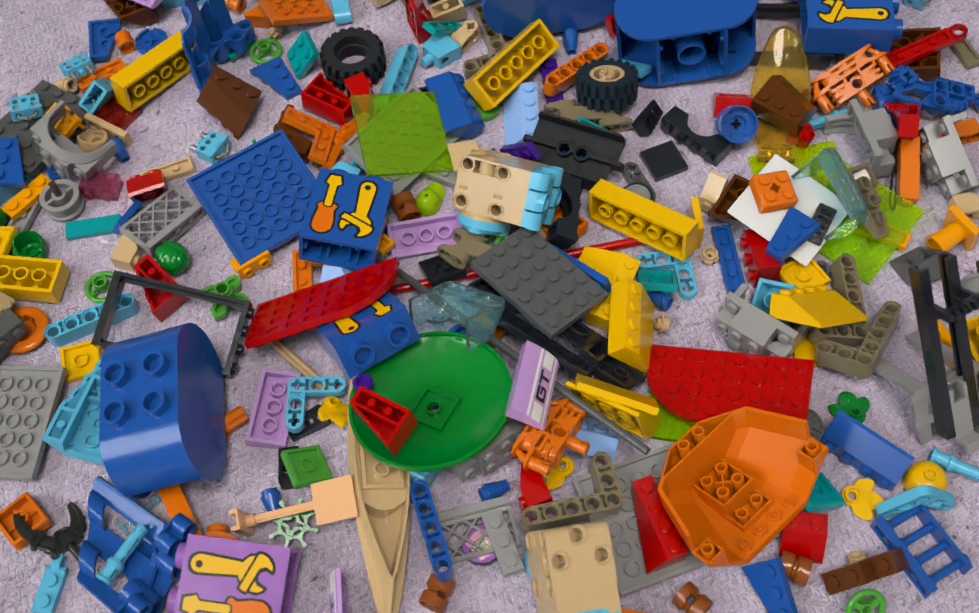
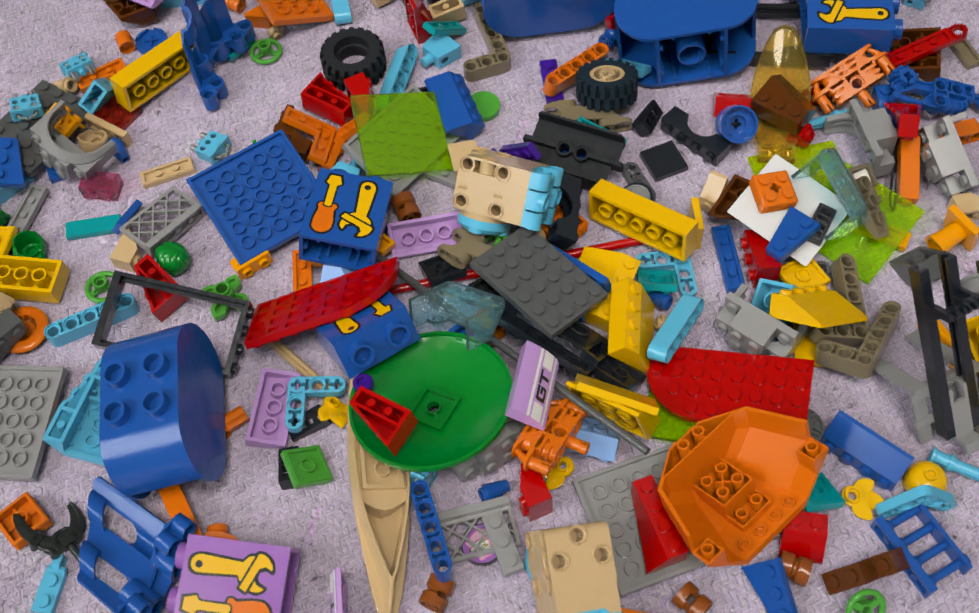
(25, 198): light orange plate -> none
(62, 200): light grey wheel -> none
(79, 360): yellow tile -> none
(102, 38): blue wing -> none
(116, 563): medium azure pin -> none
(146, 186): red slope -> none
(149, 506): clear light blue piece -> none
(229, 99): reddish brown wedge -> none
(270, 499): blue cone -> none
(277, 77): blue wing -> none
(290, 534): gear -> none
(302, 54): teal plate -> none
(332, 502): light nougat piece -> none
(430, 199): lime cap -> none
(466, 35): tan piece -> none
(511, 65): yellow brick -> none
(520, 112): light blue slope -> none
(570, 40): blue cone -> none
(580, 503): dark tan beam -> none
(609, 38): none -> blue wheel
(675, 328): none -> medium azure beam
(709, 251): tan plate -> none
(851, 405): green plate -> none
(856, 556): tan plate -> none

